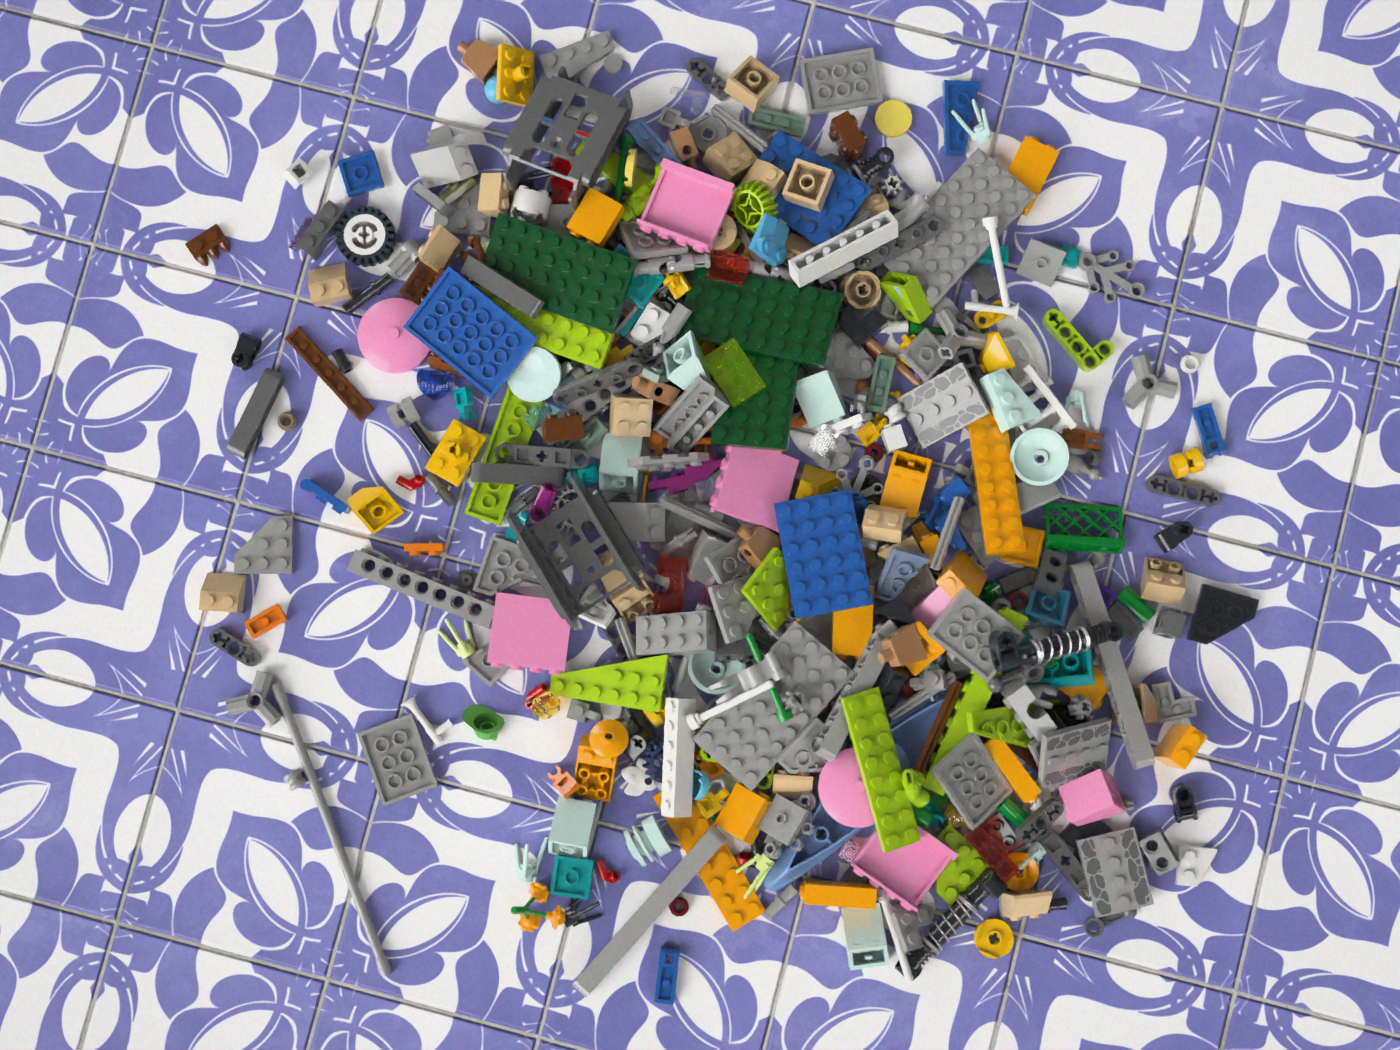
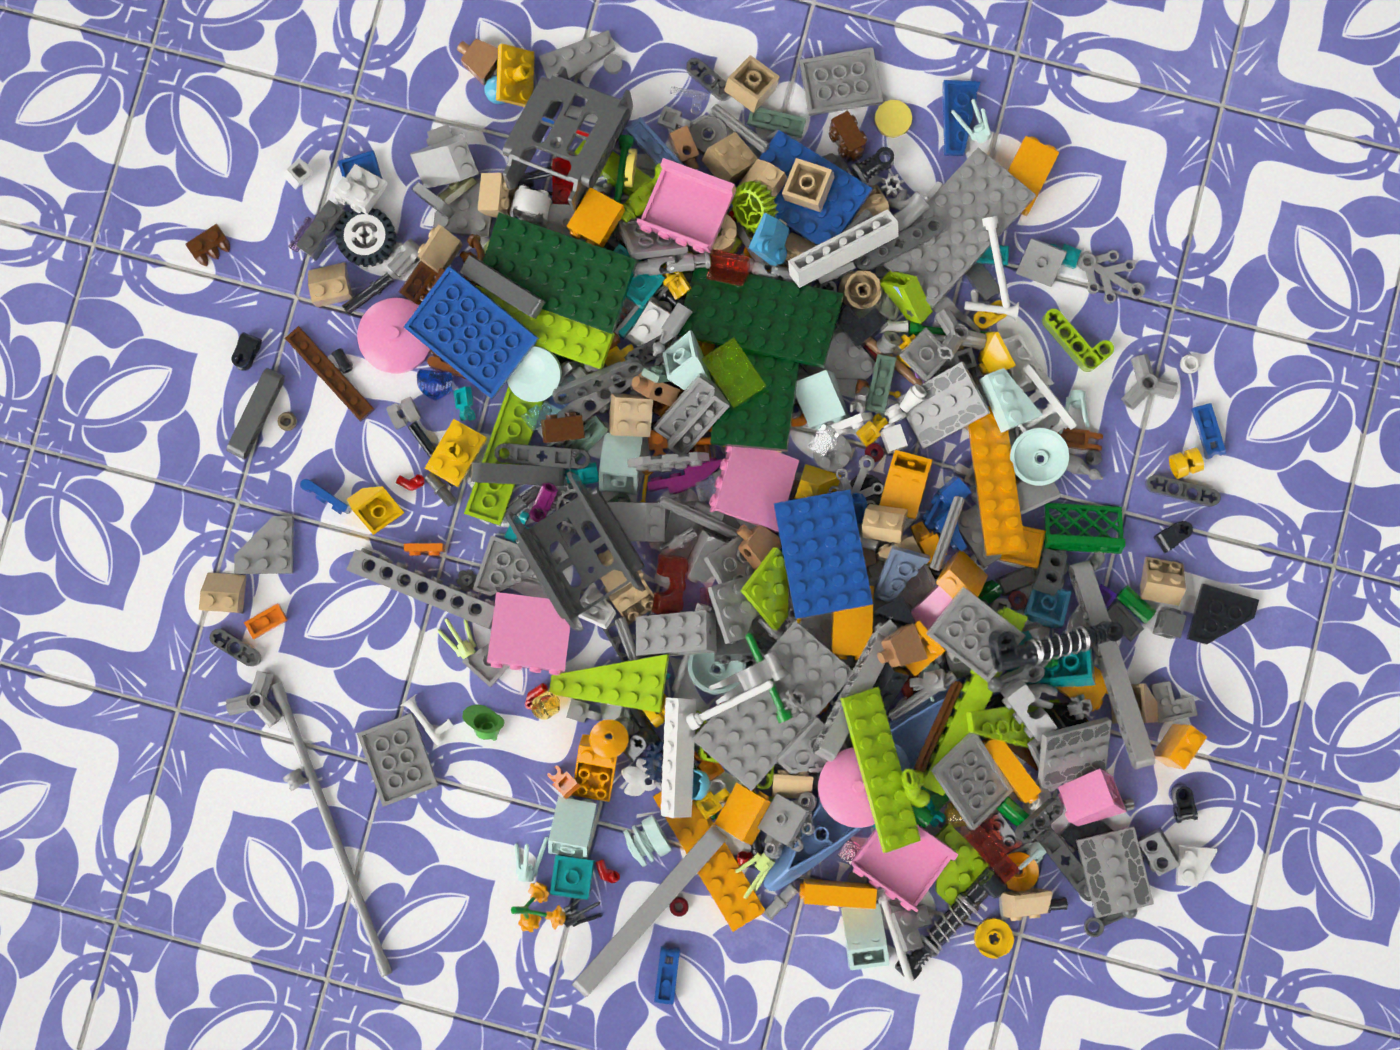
(359, 189): none -> white plate
(888, 342): none -> light grey wheel
(913, 397): none -> white cone

